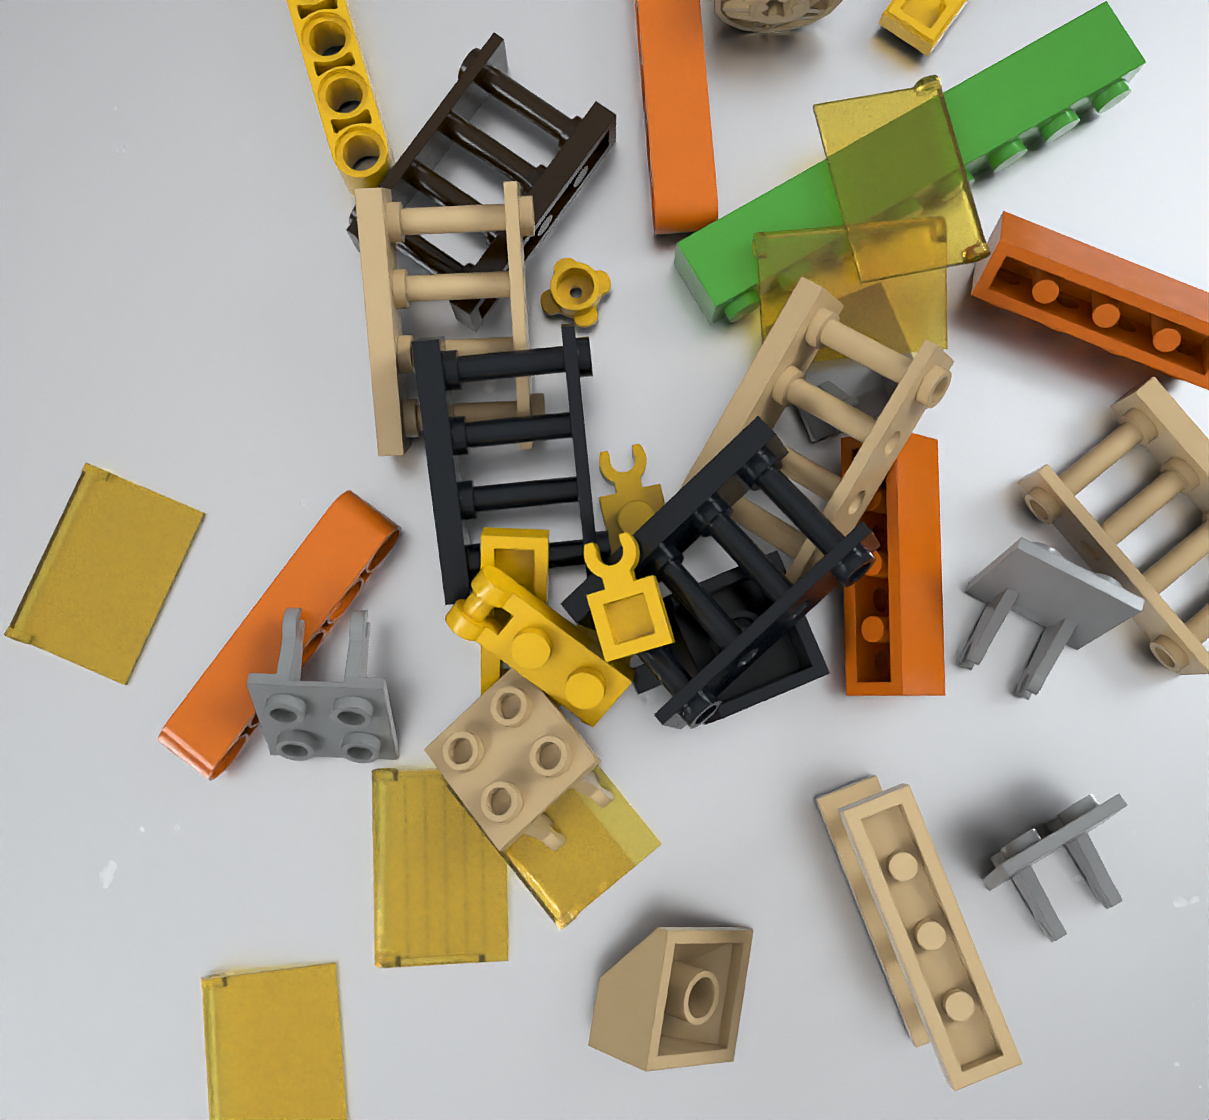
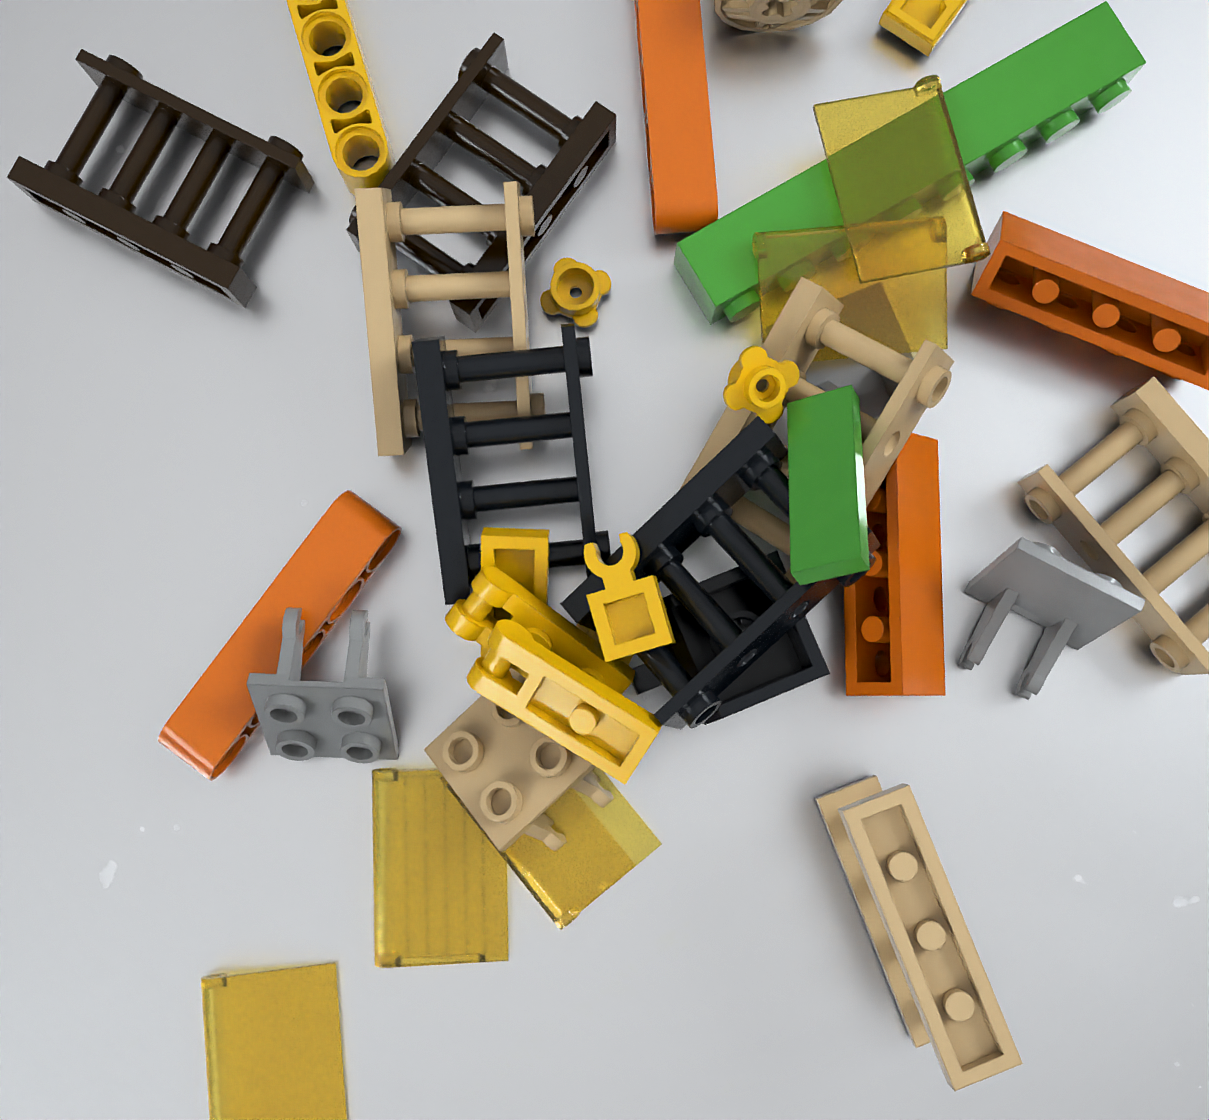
(105, 574): clear yellow piece -> none
(166, 237): none -> dark brown fence
(563, 702): none -> yellow plate
(631, 503): yellow plate -> none
(674, 999): tan slope -> none
(745, 374): none -> yellow plate
(826, 487): none -> bright green tile
(1067, 829): light grey plate -> none

